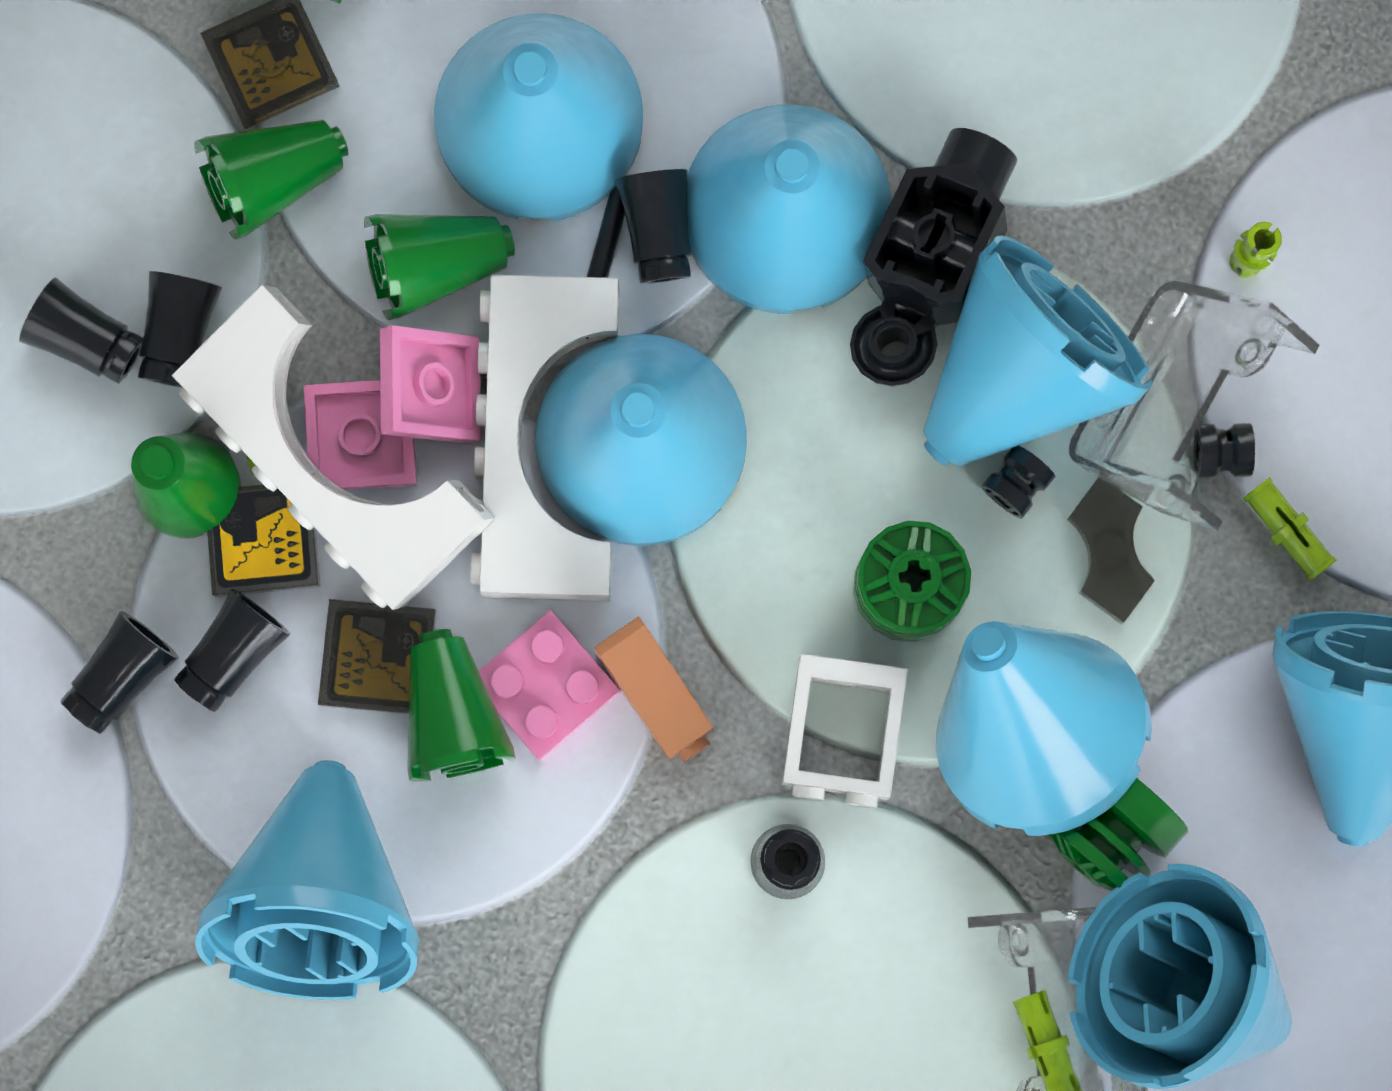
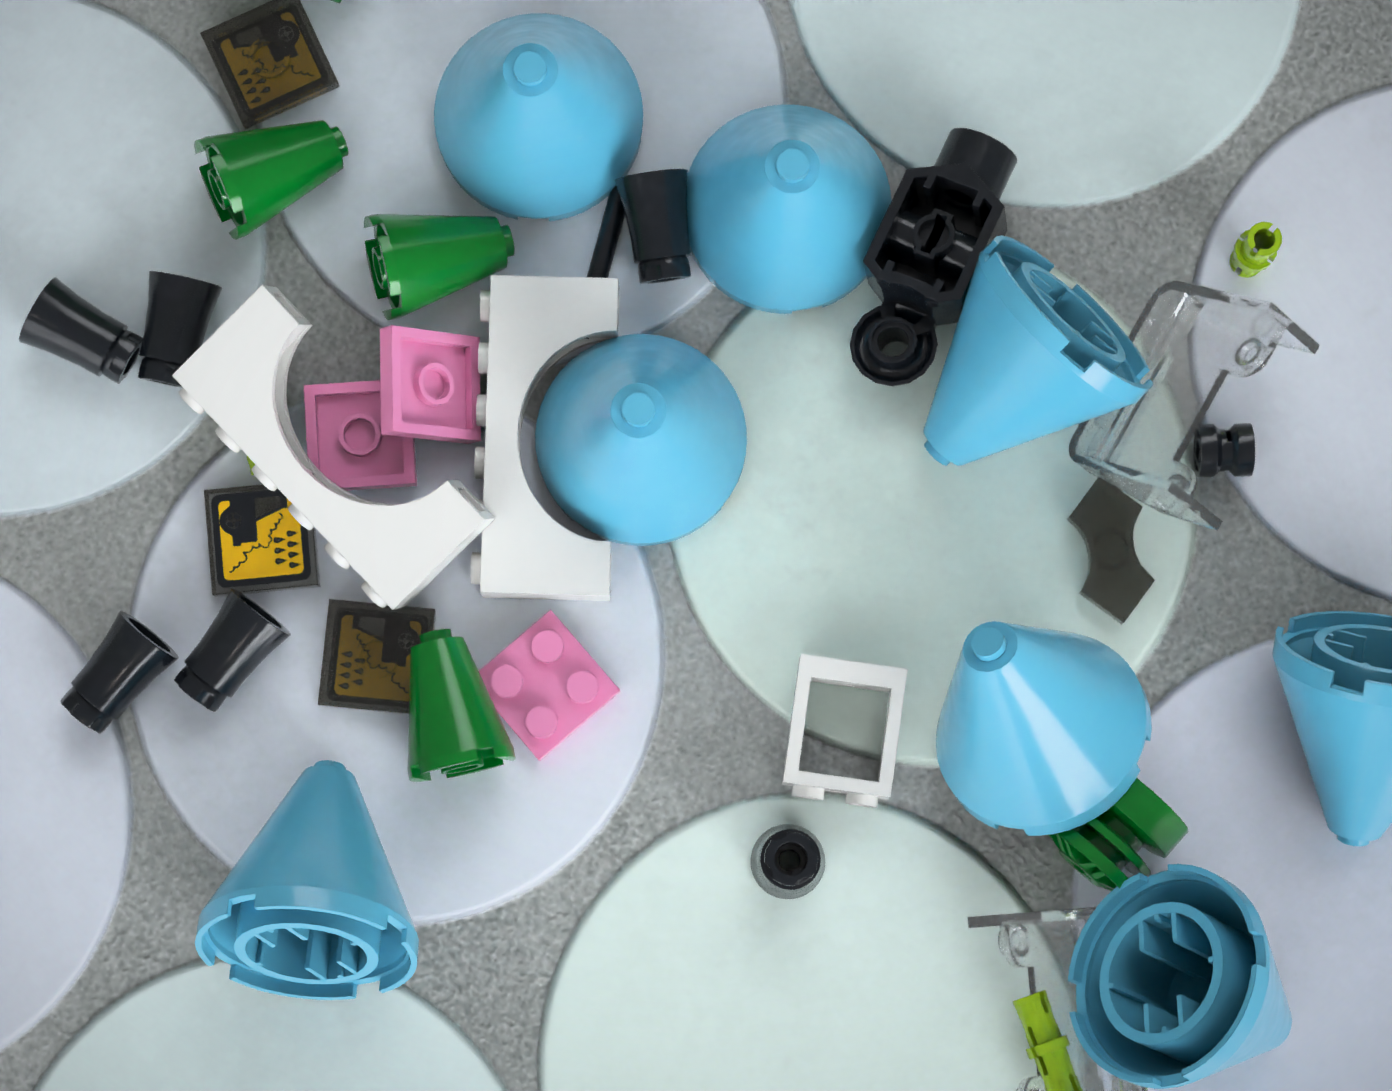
(184, 483): green cone -> none
(655, 691): nougat slope -> none
(890, 604): green wheel -> none
(1018, 481): black wheel -> none
(1289, 529): lime pin -> none

